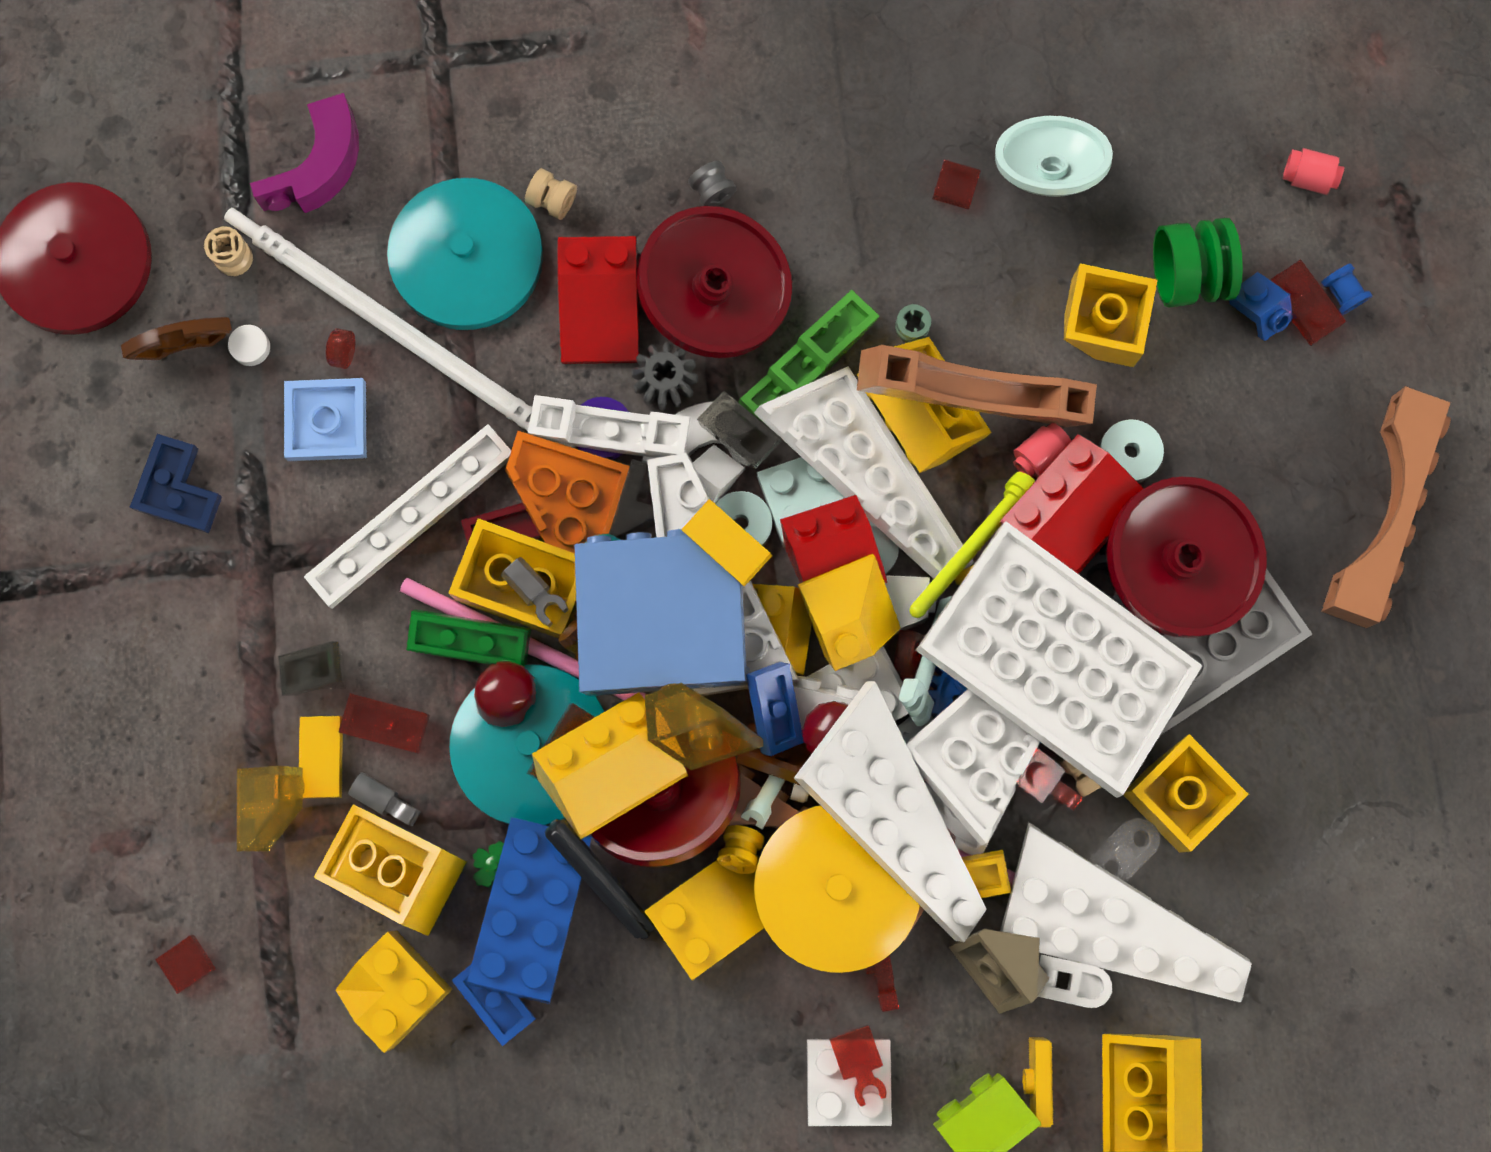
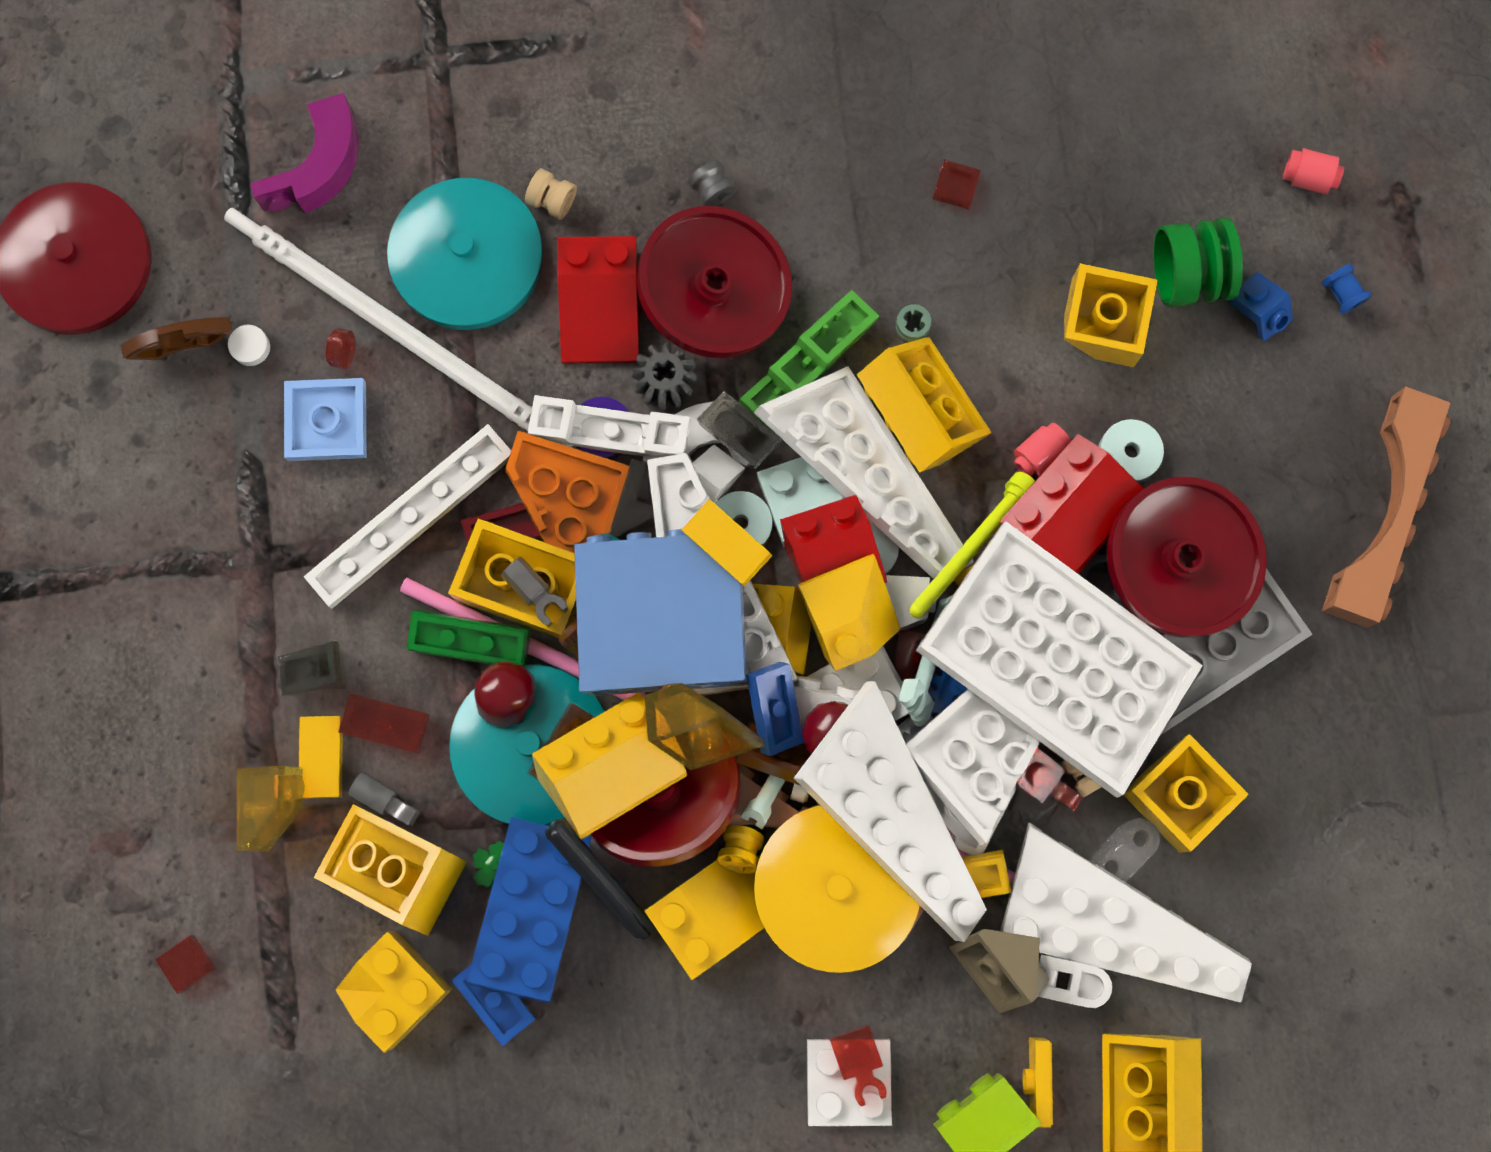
(164, 489): dark blue plate -> none
(233, 259): tan wheel -> none
(885, 984): clear red plate -> none
(930, 380): nougat arch -> none
(1053, 155): light aqua dish -> none
(1311, 307): clear red plate -> none

